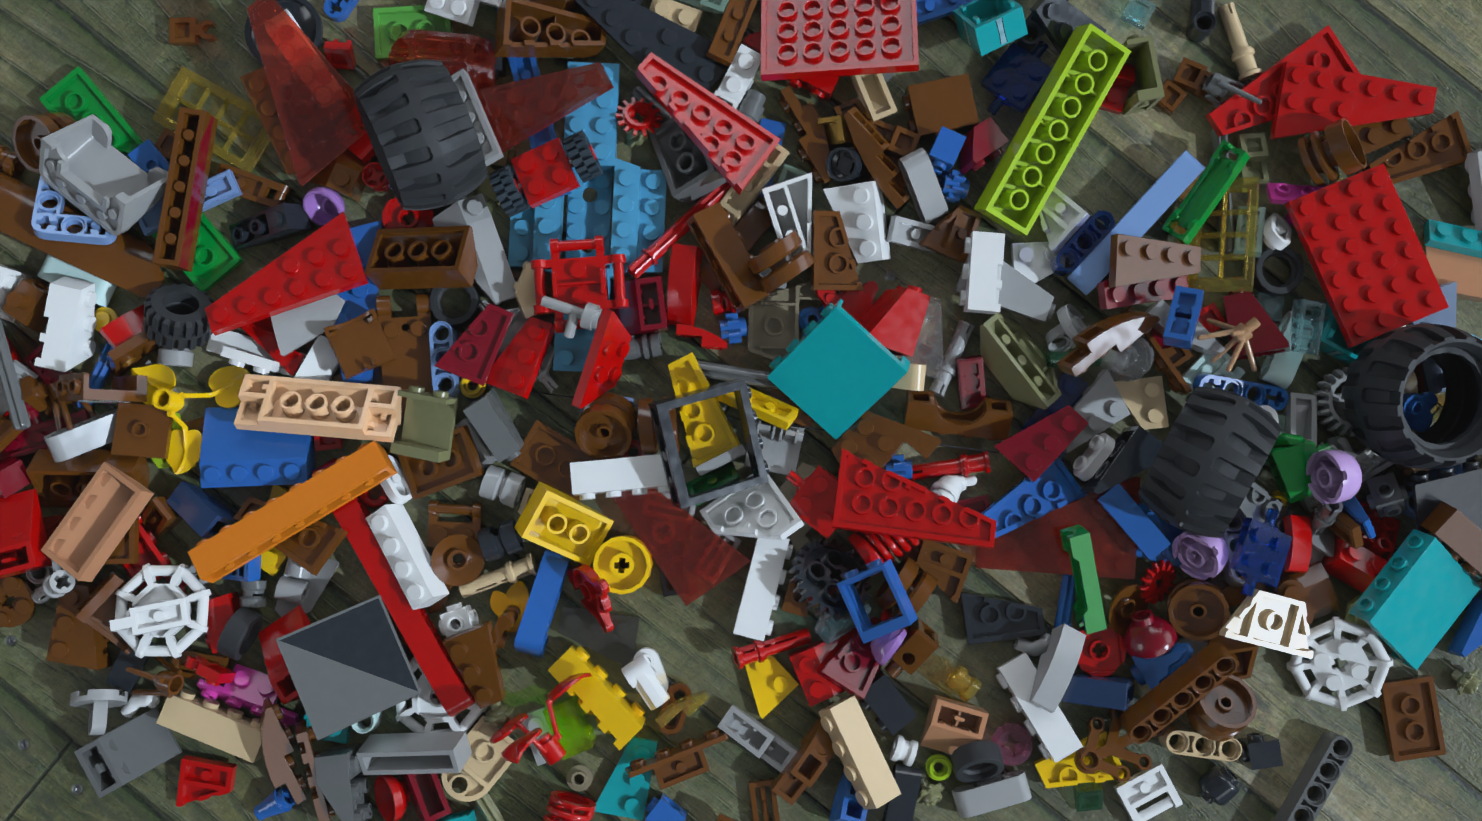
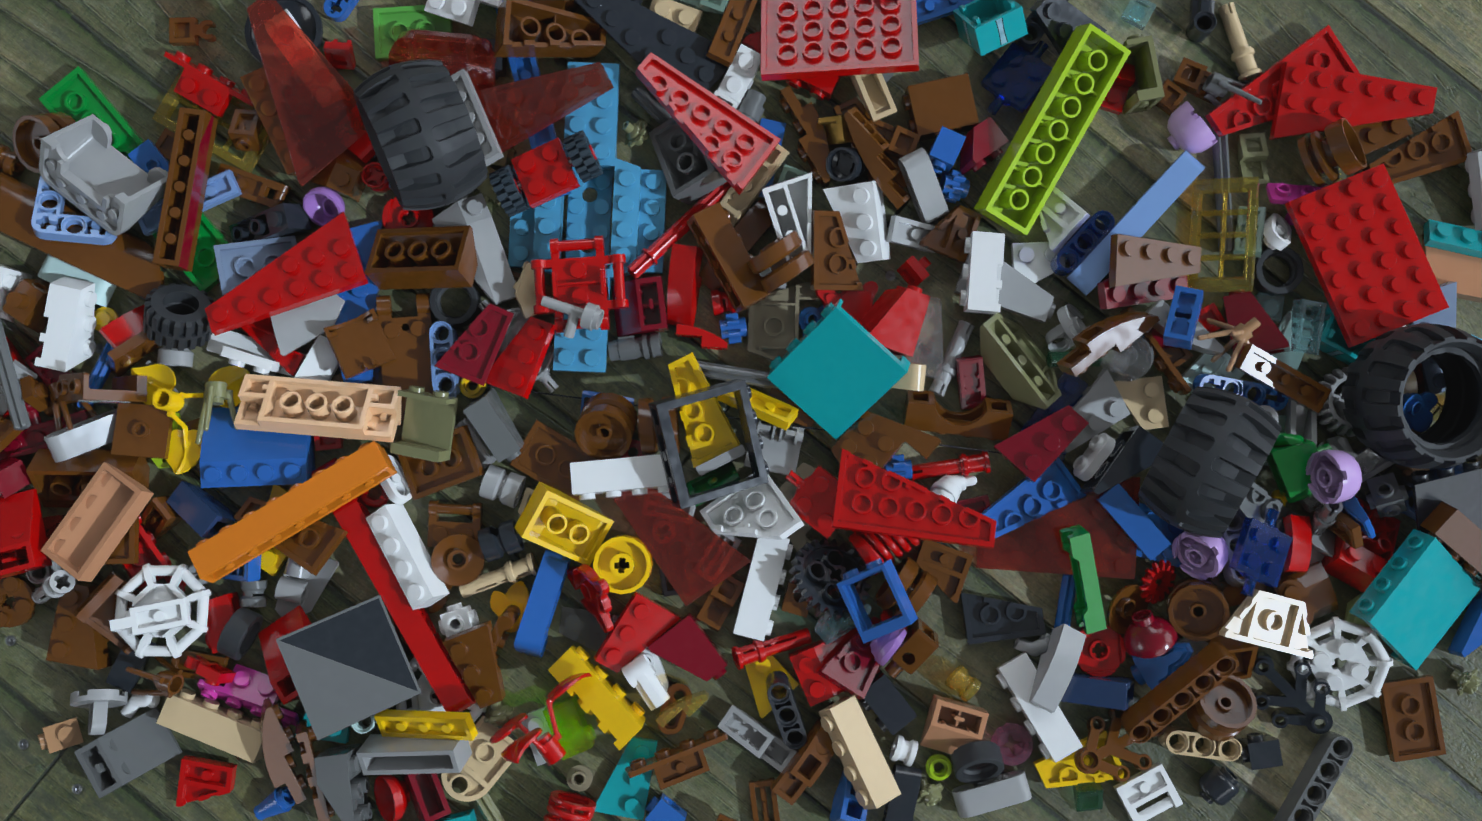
(60, 735): none -> medium nougat bracket
(203, 87): none -> red bracket
(214, 394): none -> olive plant
(243, 259): none -> sand blue wing
(245, 130): none -> reddish brown bracket
(426, 724): none -> yellow plate
(604, 359): red wing -> none
(634, 631): none -> red wing
(644, 109): red gear -> none
(690, 649): none -> dark red slope
(720, 603): none -> reddish brown slope
(790, 720): none -> black beam
(914, 270): none -> red tile
(1189, 130): none -> lavender cylinder
(1206, 192): green piece -> none
(1282, 378): none -> reddish brown plate
(1294, 697): none -> black plant

